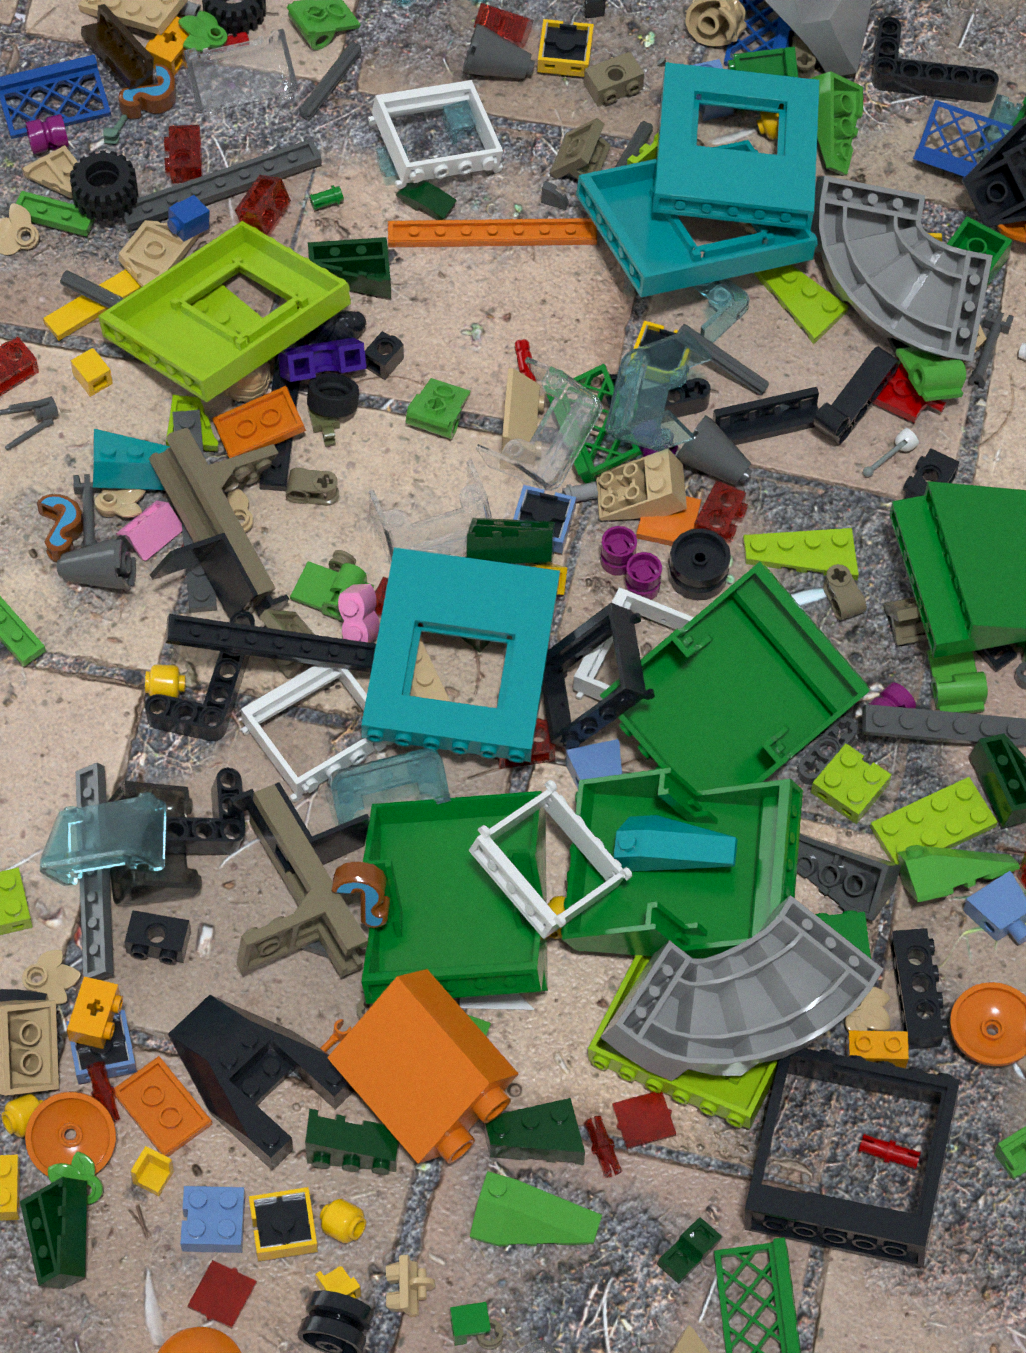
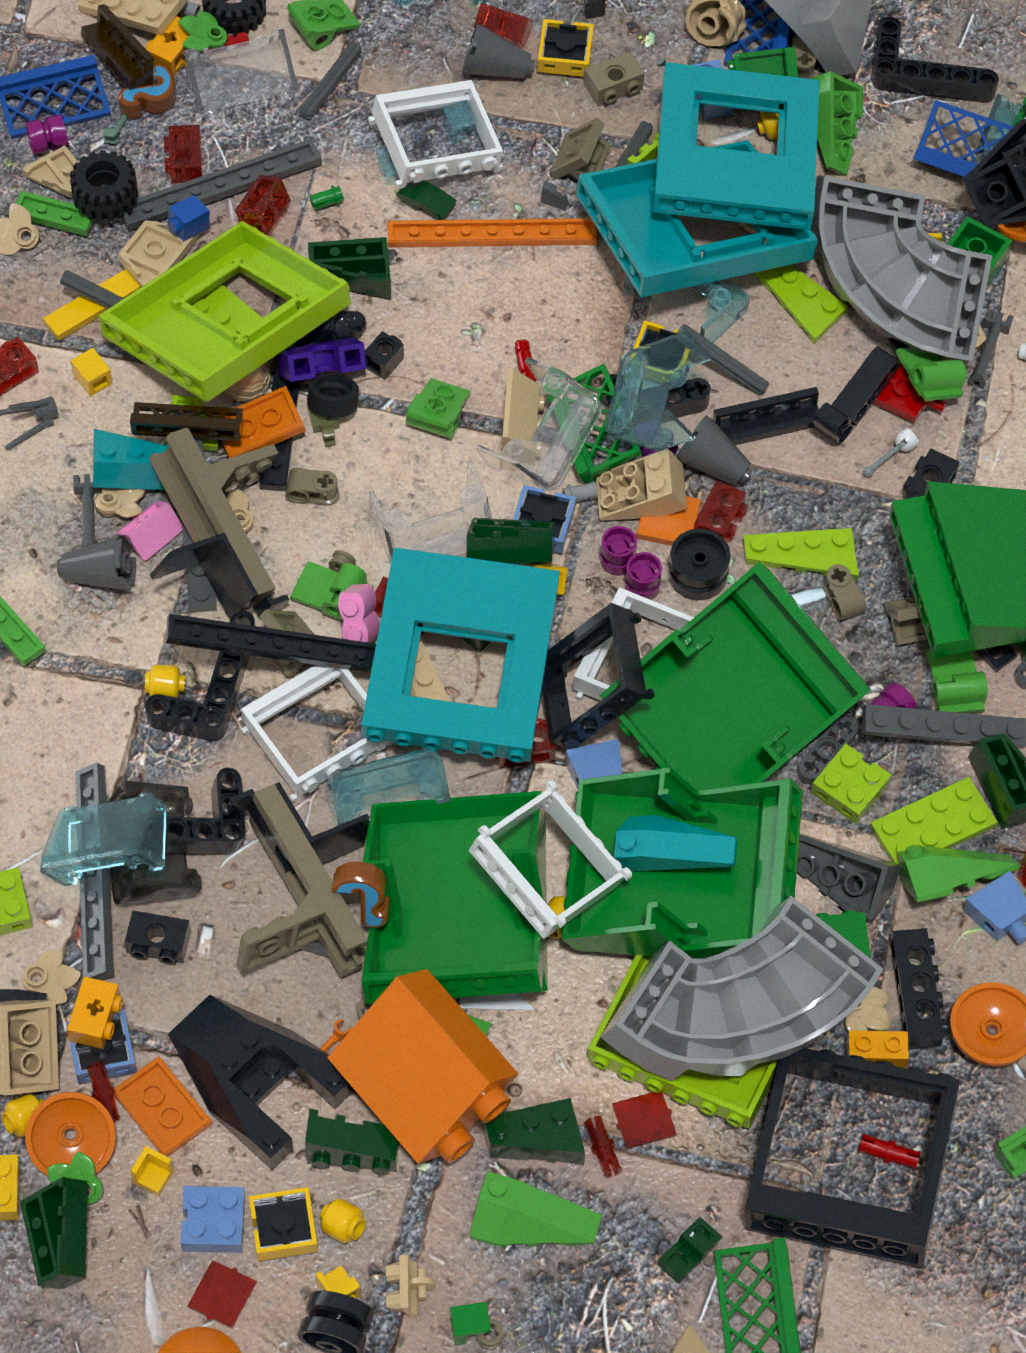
(67, 523): dark orange animal -> none
(200, 427): none -> dark brown fence

